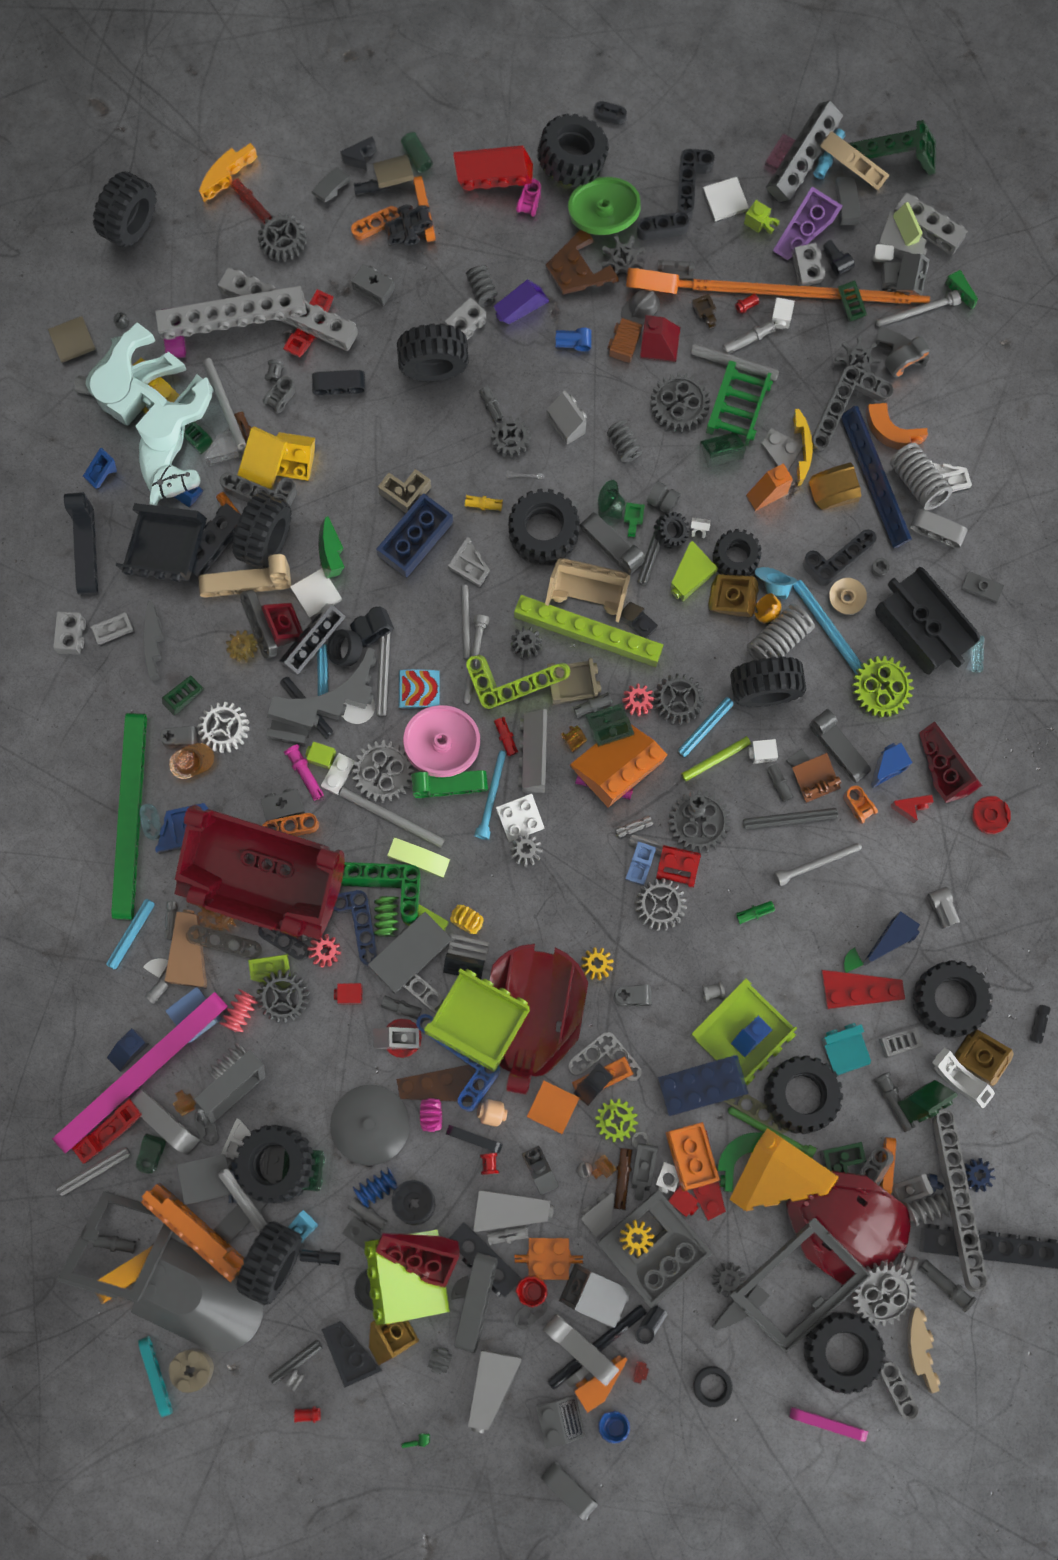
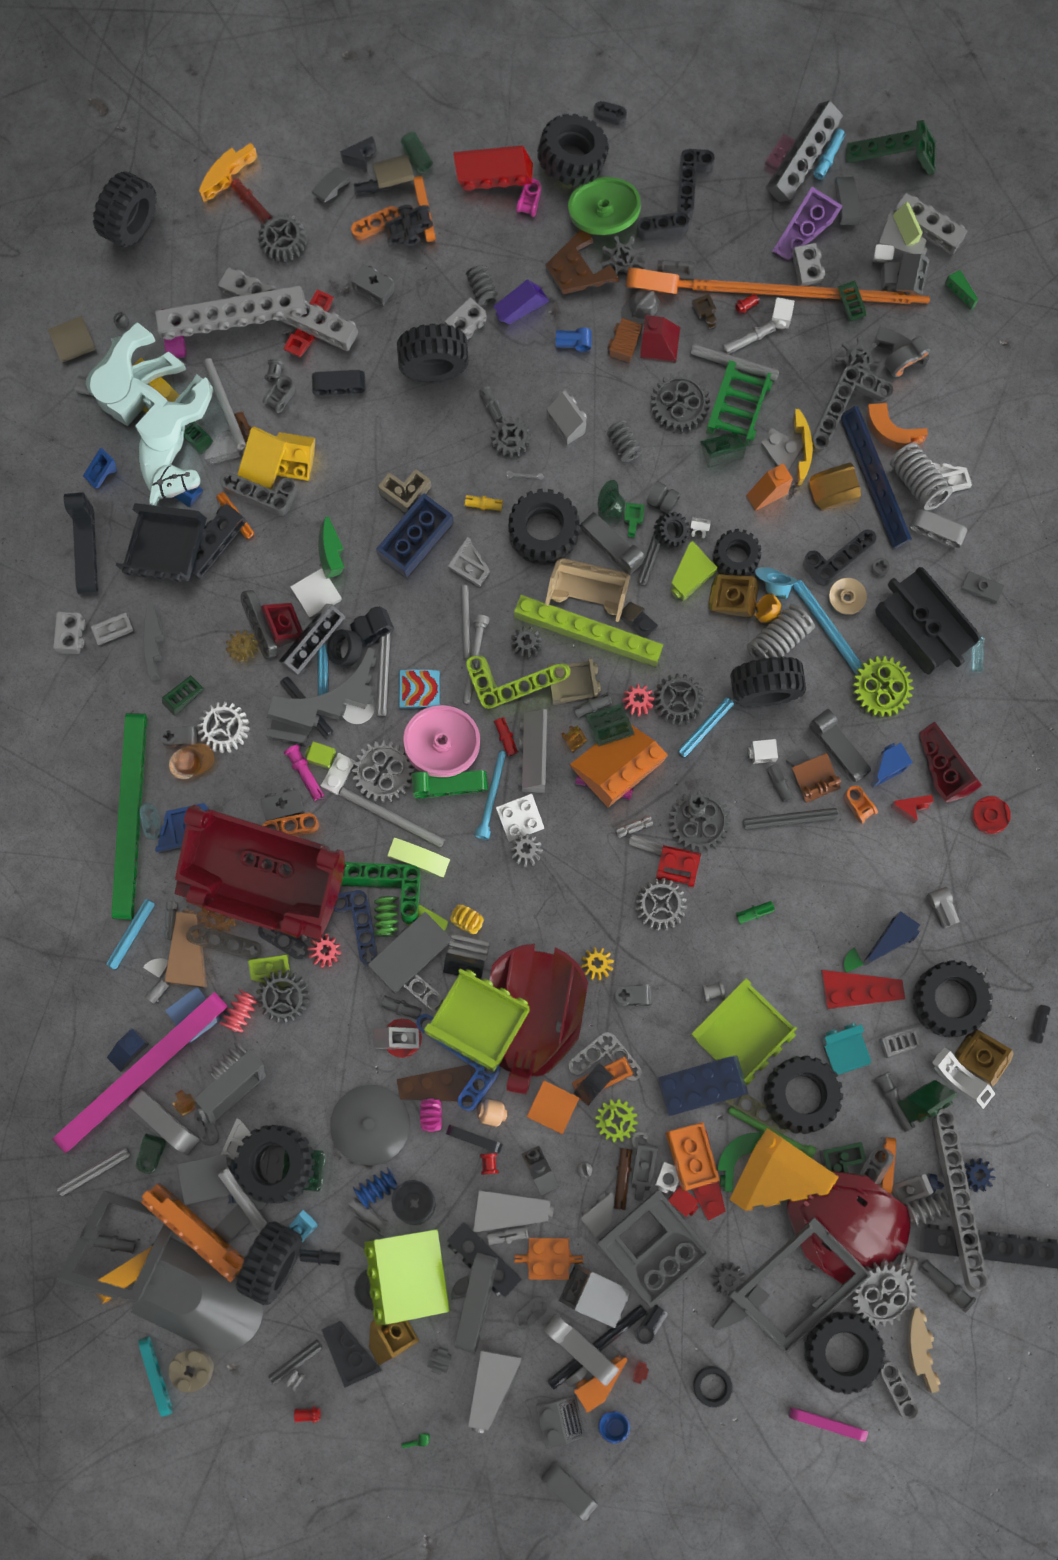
(107, 1132): red slope -> none
(235, 582): tan beam -> none
(261, 530): black tyre -> none
(349, 994): red brick -> none
(425, 1255): dark red wedge -> none
(531, 1291): red hair -> none
(604, 1167): clear orange tile -> none
(637, 1246): yellow gear -> none
(640, 863): medium blue slope -> none
(715, 759): lime piece -> none
(725, 199): white tile -> none
(751, 1036): blue slope -> none
(758, 217): lime brick -> none
(783, 877): light grey piece -> none
(839, 262): black pin -> none
(854, 160): tan slope -> none
(952, 298): light grey piece -> none

